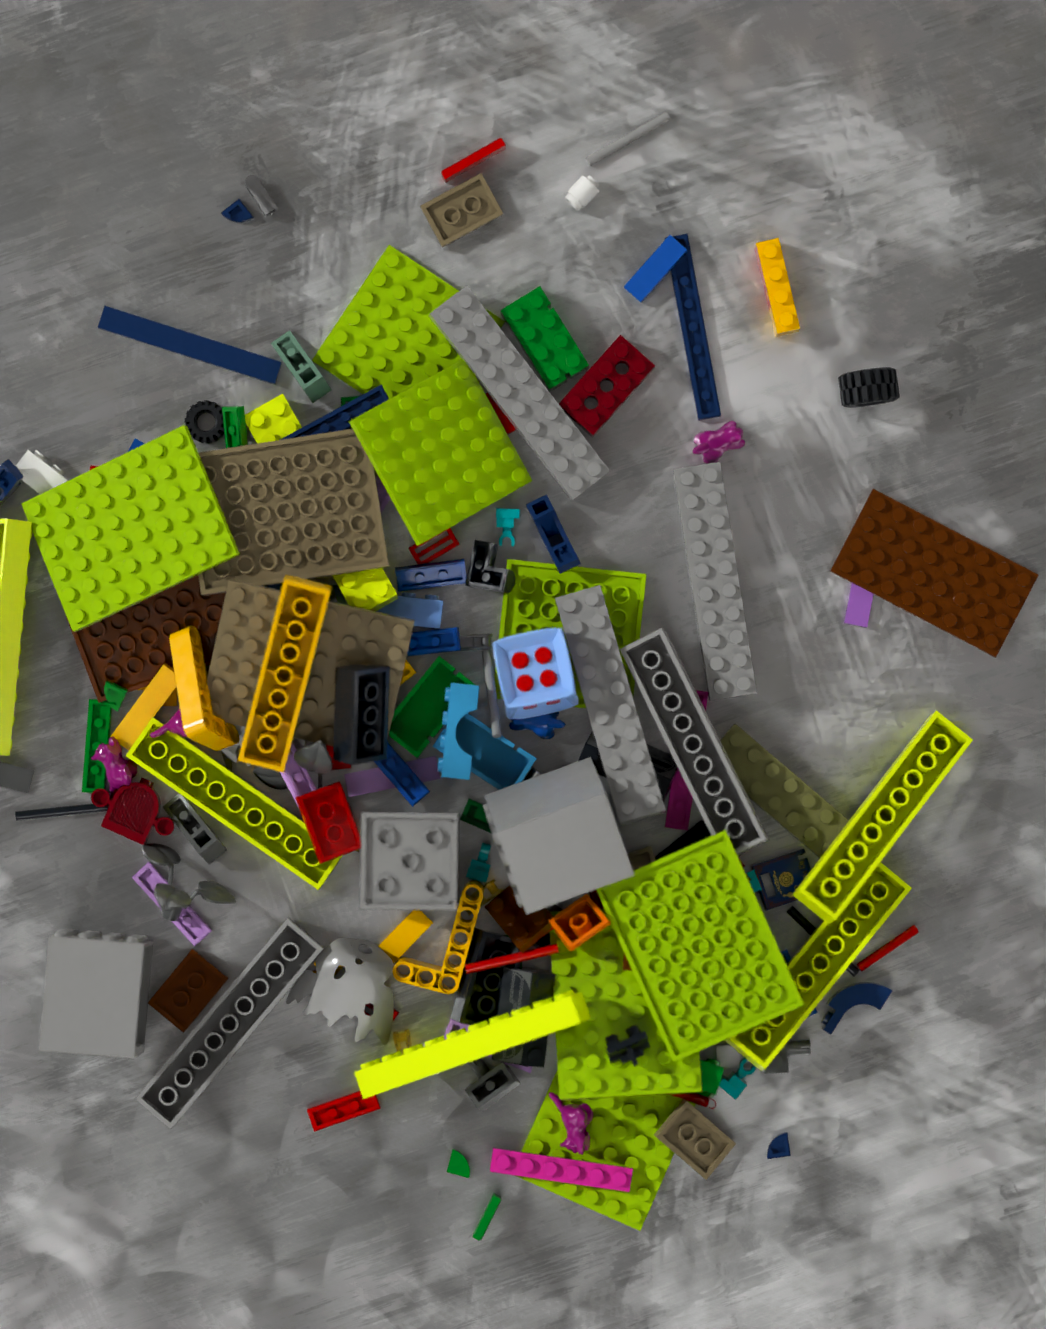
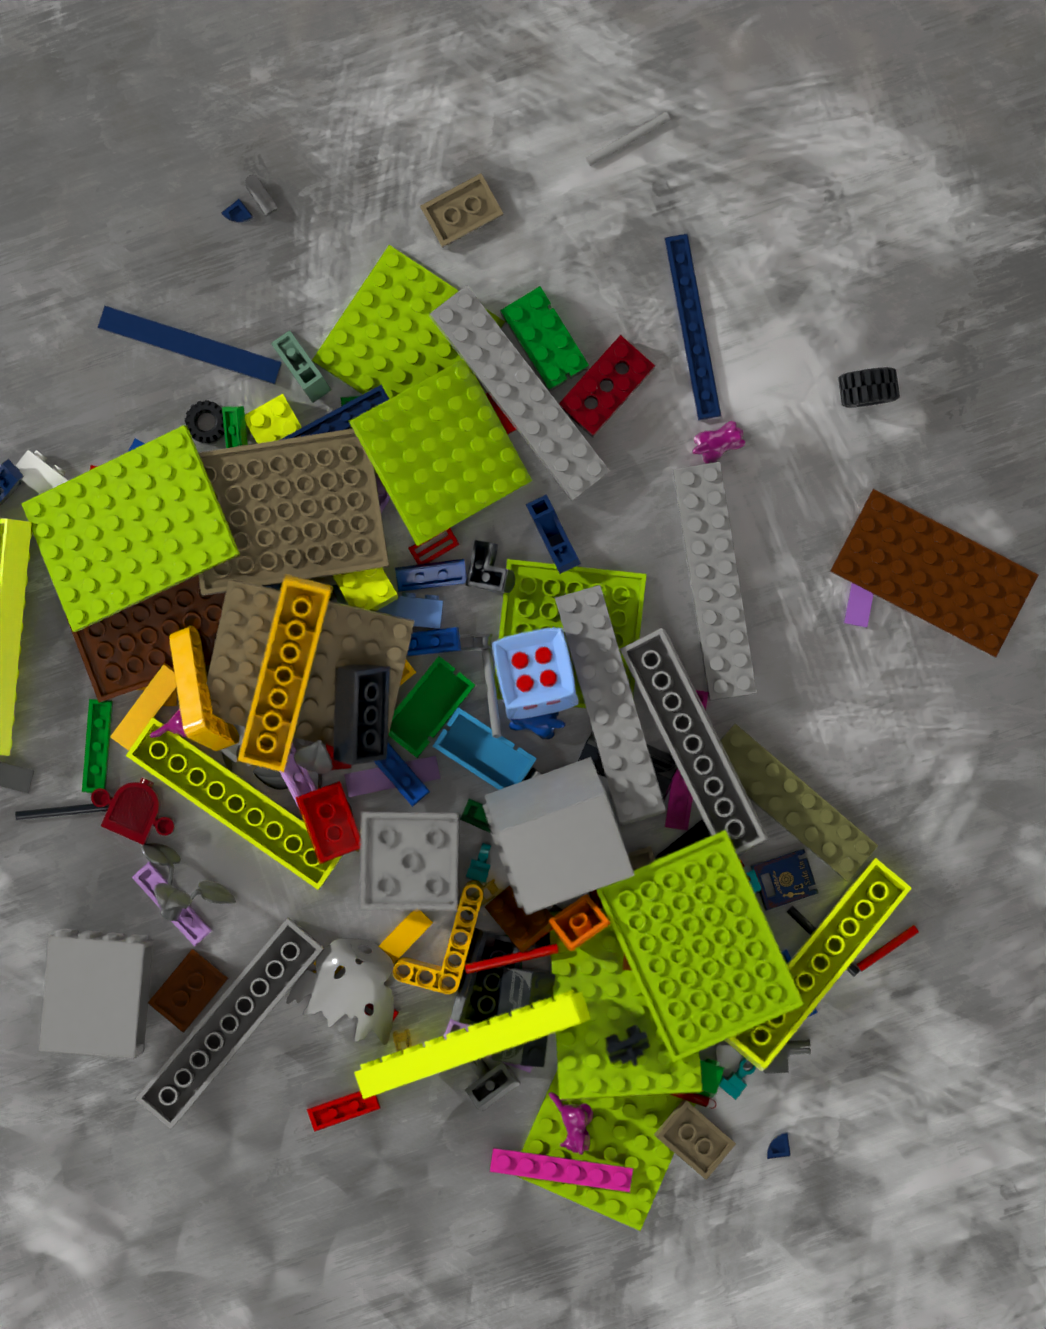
(114, 694): green tile -> none
(118, 770): magenta animal -> none
(194, 828): dark grey slope -> none
(458, 1164): green tile -> none
(462, 700): dark azure arch -> none
(473, 160): red tile -> none
(487, 1217): green tile -> none
(505, 519): teal piece -> none
(582, 192): white brick -> none
(655, 268): blue tile -> none
(777, 287): yellow brick -> none
(850, 996): dark blue arch -> none
(882, 817): neon yellow brick -> none

